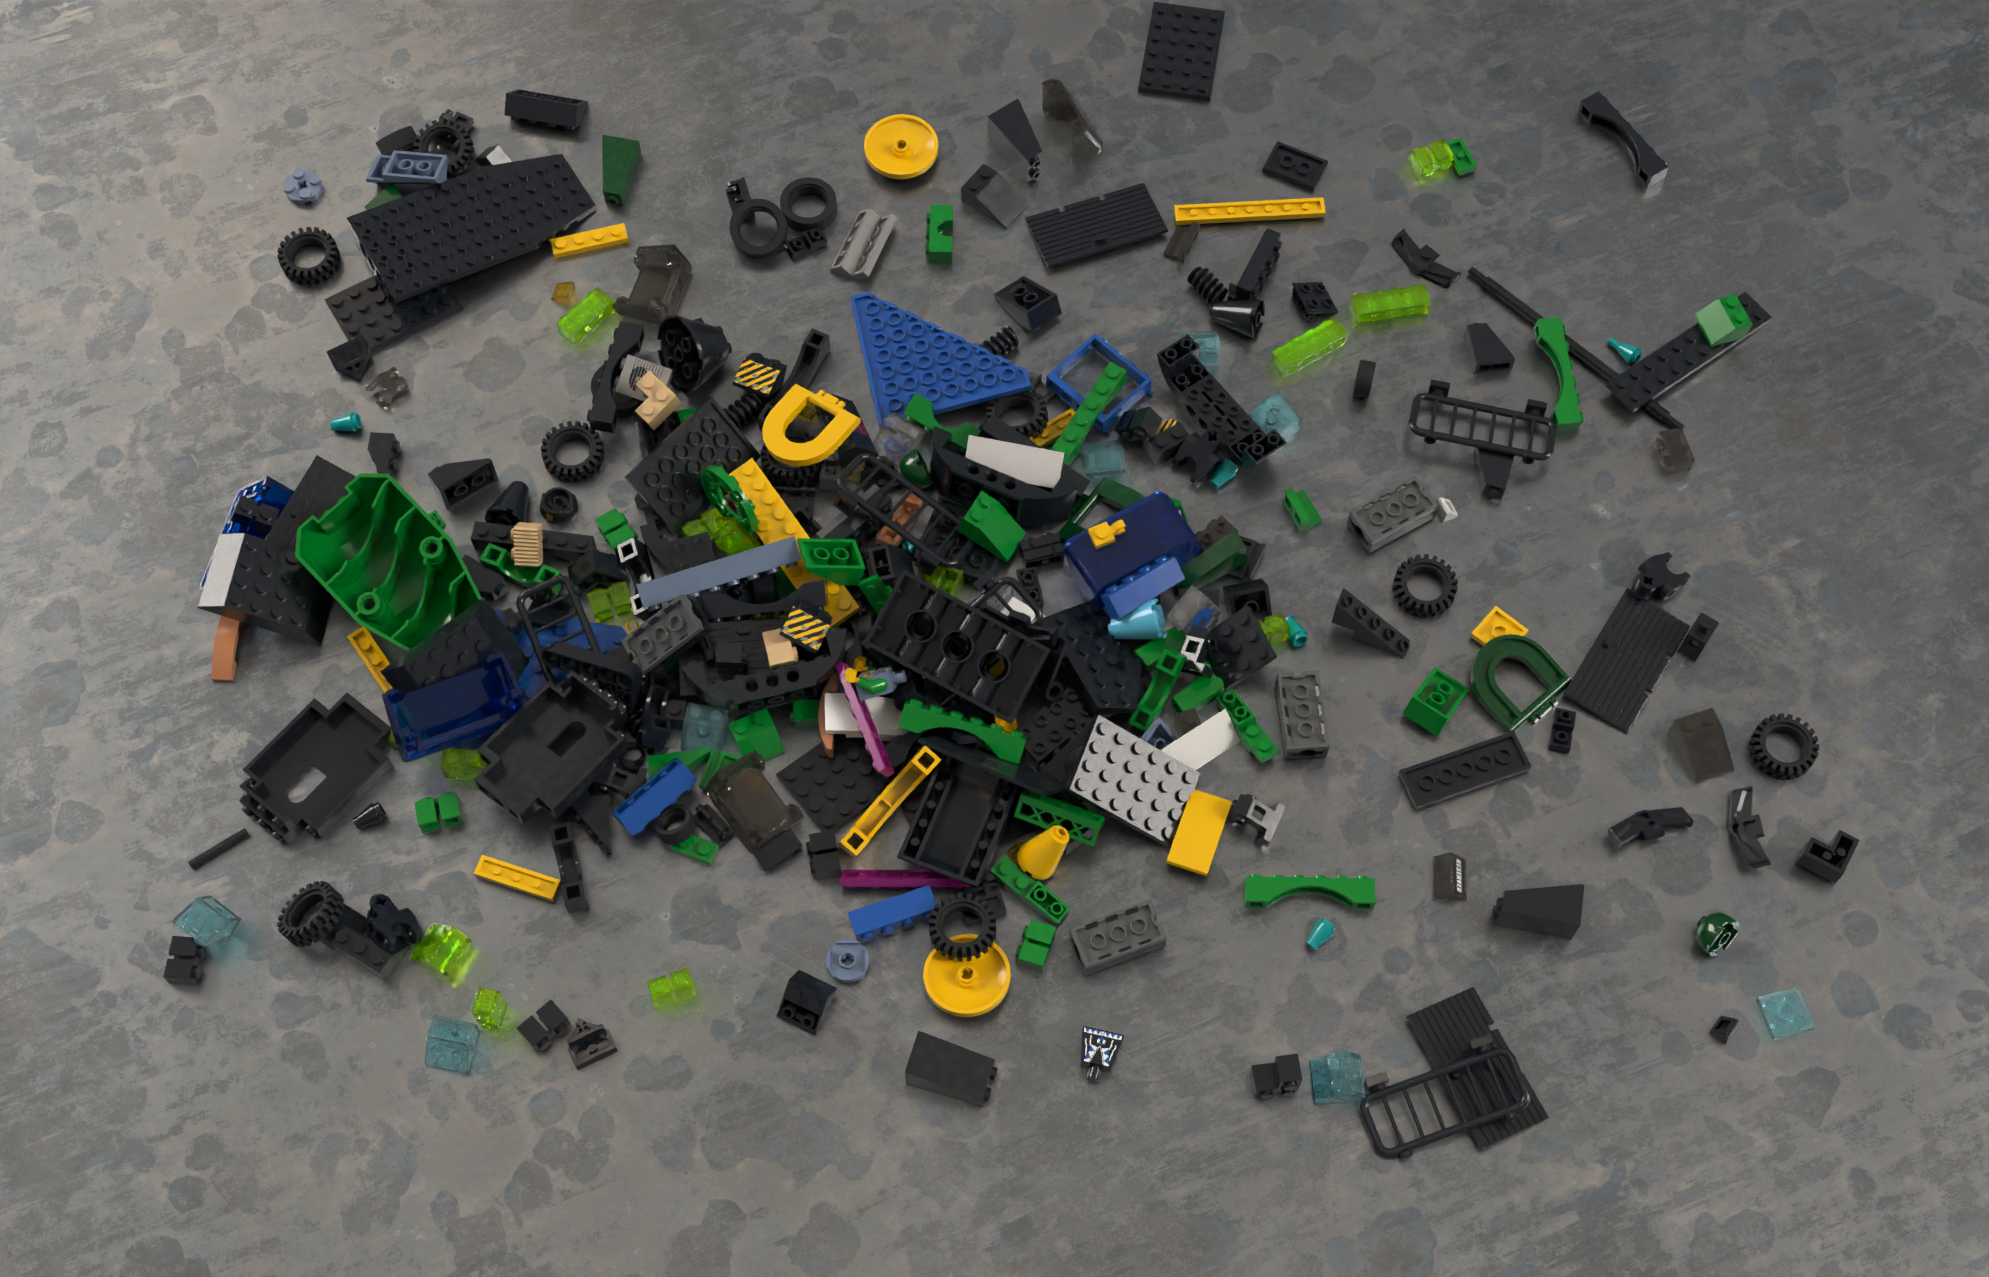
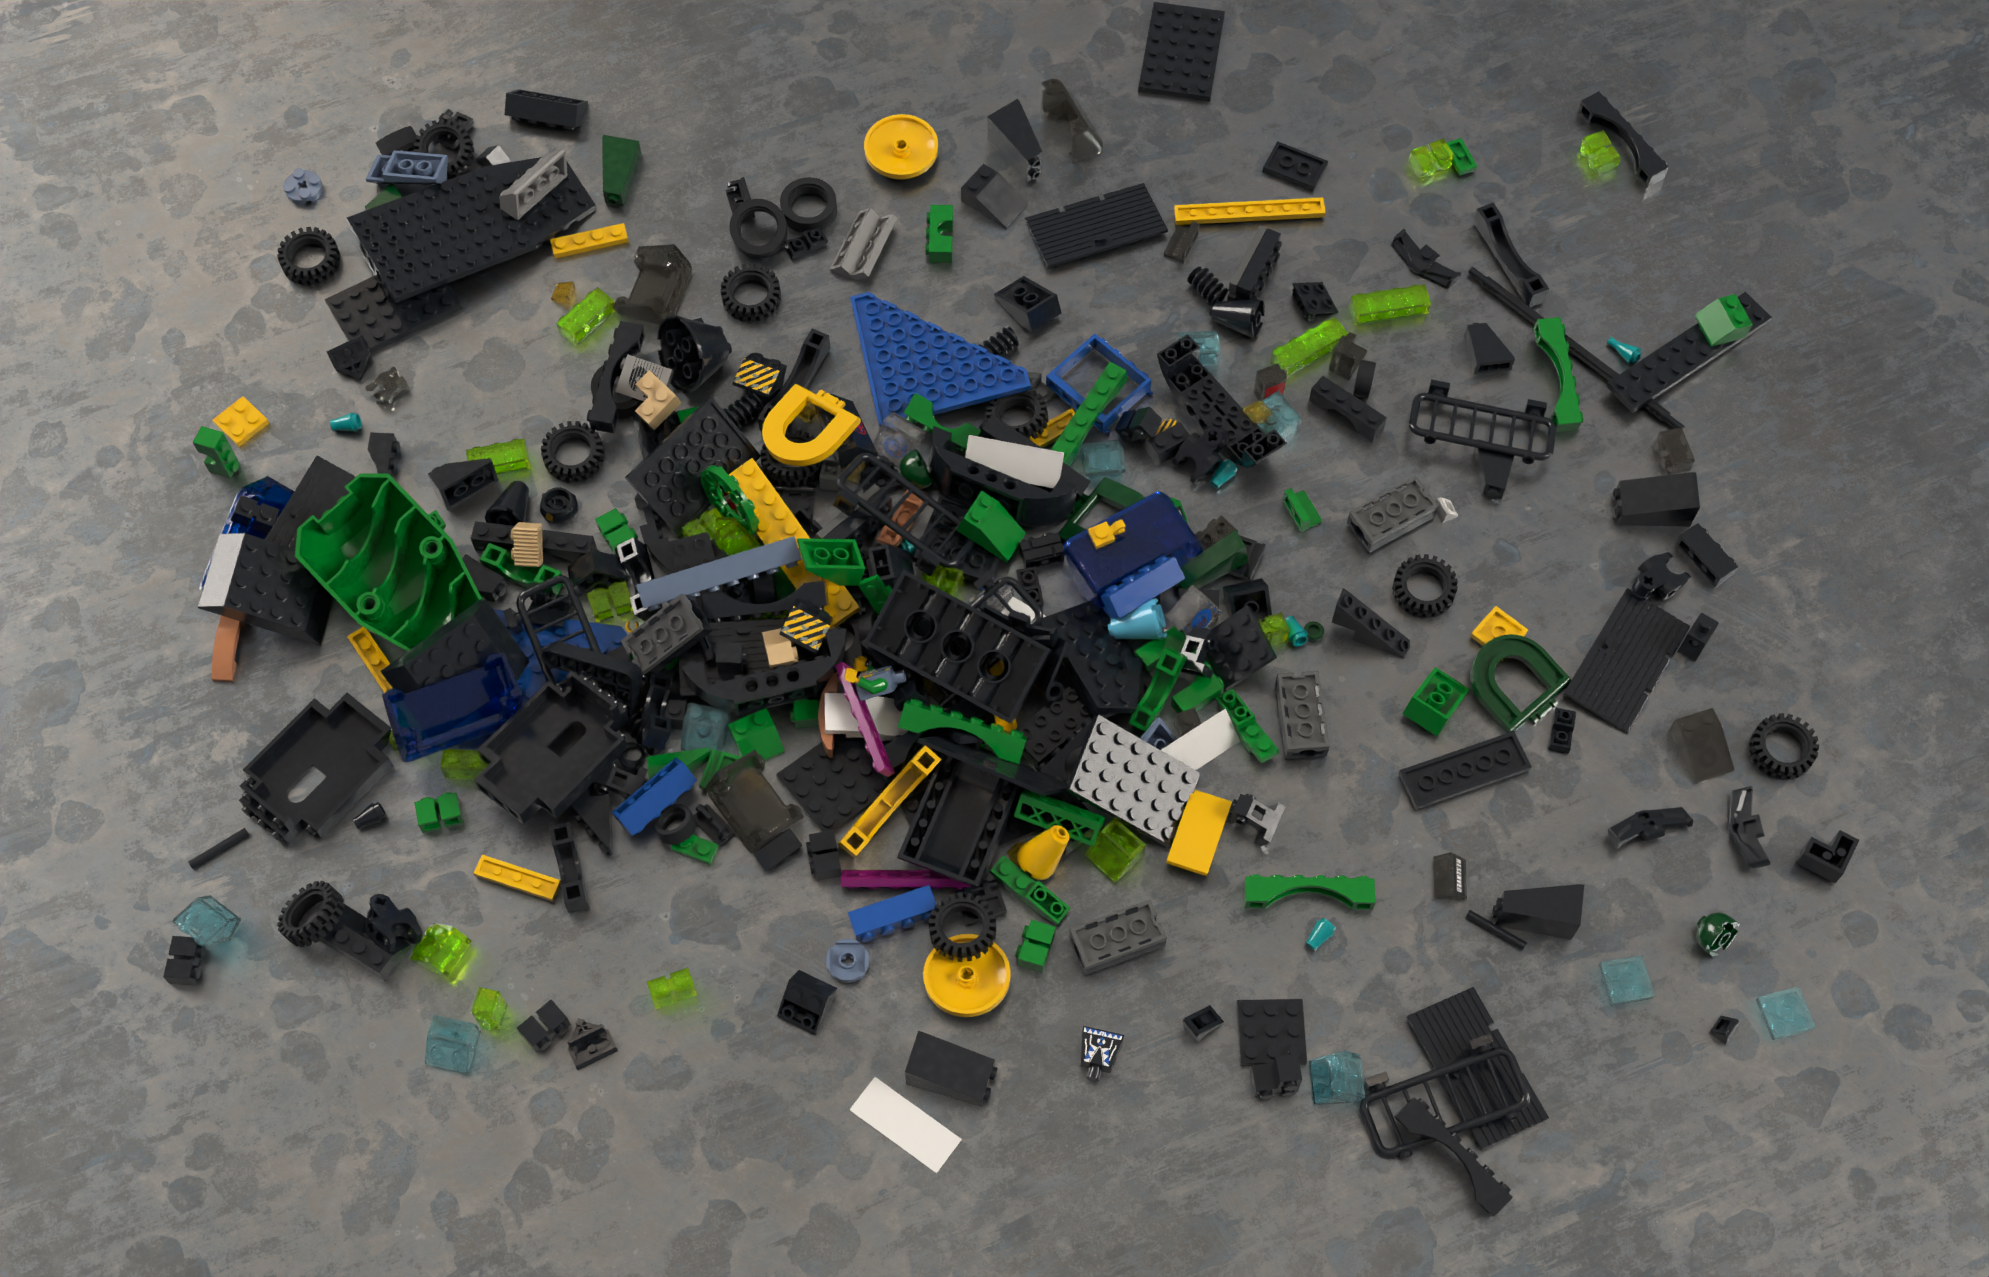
(220, 456): none -> green arch
(240, 421): none -> yellow plate
(505, 456): none -> clear neon green brick
(534, 184): none -> light grey slope
(758, 310): none -> black tyre
(905, 1124): none -> white sticker
(1116, 850): none -> clear neon green slope
(1202, 1022): none -> black slope
(1258, 412): none -> clear yellow slope
(1269, 381): none -> clear smoke brick
(1270, 1030): none -> black plate
(1315, 631): none -> dark green tile
(1346, 356): none -> clear smoke panel
(1364, 418): none -> black arch
(1487, 1191): none -> black arch
(1496, 929): none -> black bar
(1525, 280): none -> black arch
(1600, 158): none -> clear neon green piece
(1626, 980): none -> clear light blue plate
(1657, 500): none -> black slope
(1706, 555): none -> black brick

